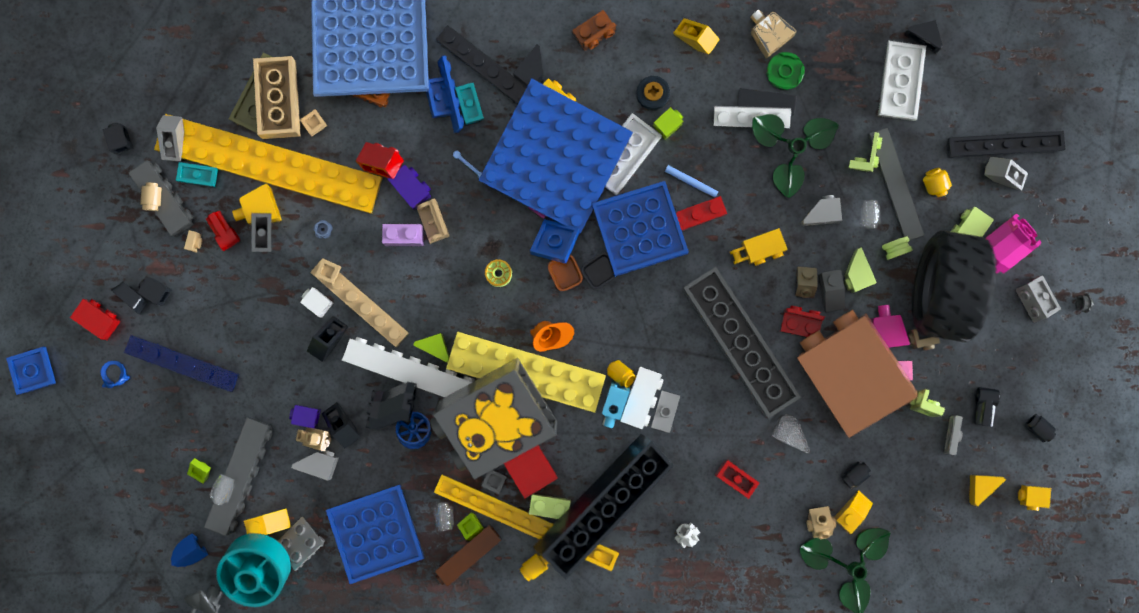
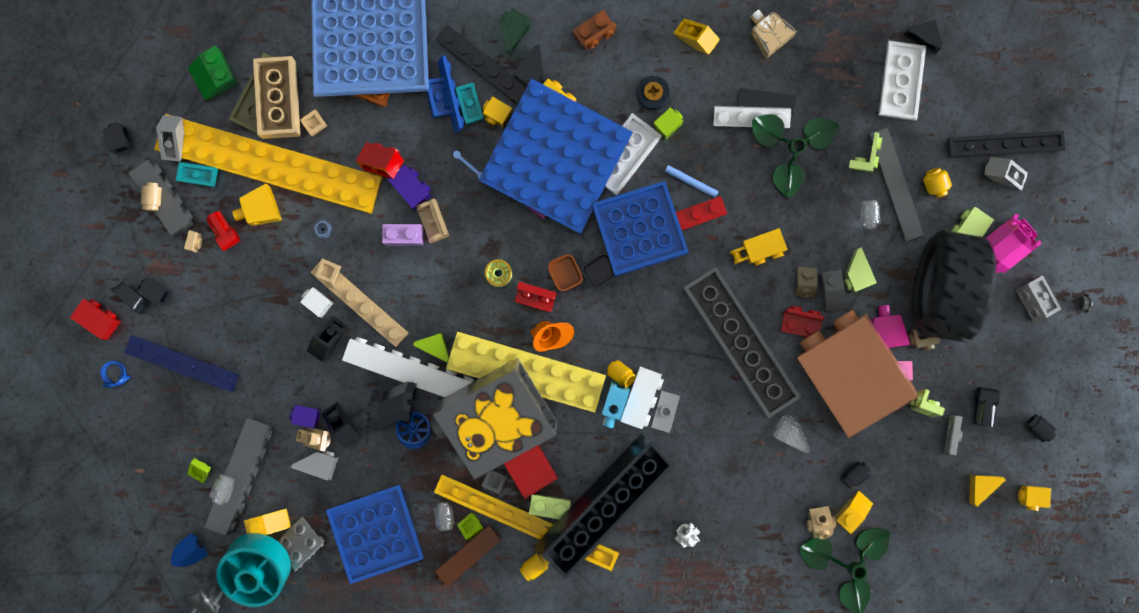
(31, 370): blue plate -> none
(212, 73): none -> green slope
(260, 232): dark grey slope -> none
(496, 112): none -> yellow brick
(514, 28): none -> clear green slope
(535, 297): none -> red bracket
(555, 241): blue plate -> none
(737, 479): red brick -> none
(785, 71): green tile -> none
(824, 212): light grey slope -> none
(897, 248): yellowish green wheel -> none

